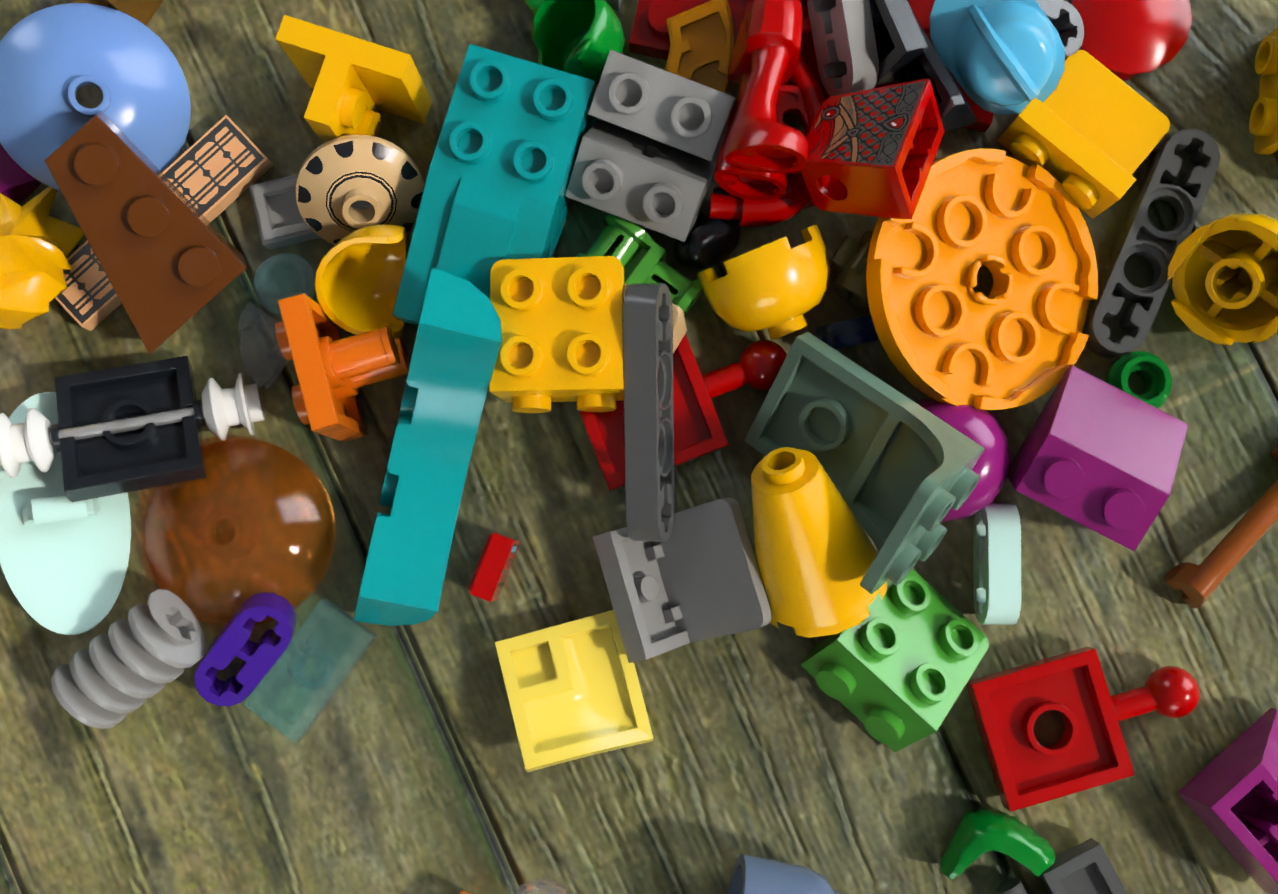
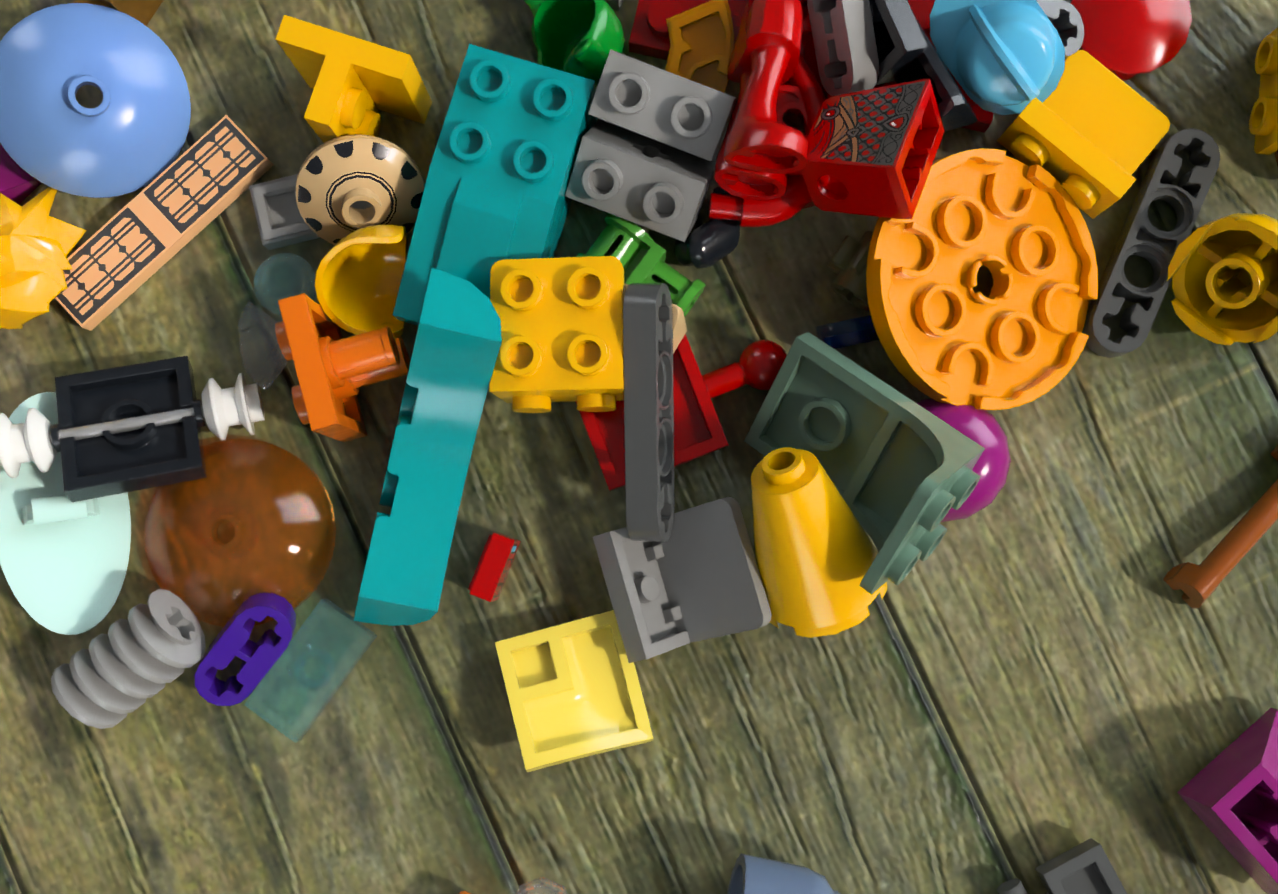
(142, 230): reddish brown wedge -> none
(771, 285): yellow cylinder -> none
(900, 663): bright green bracket -> none
(995, 831): green hair -> none
(997, 564): light aqua beam -> none
(1092, 740): red plate -> none
(1100, 457): magenta slope -> none
(1151, 369): green plate -> none

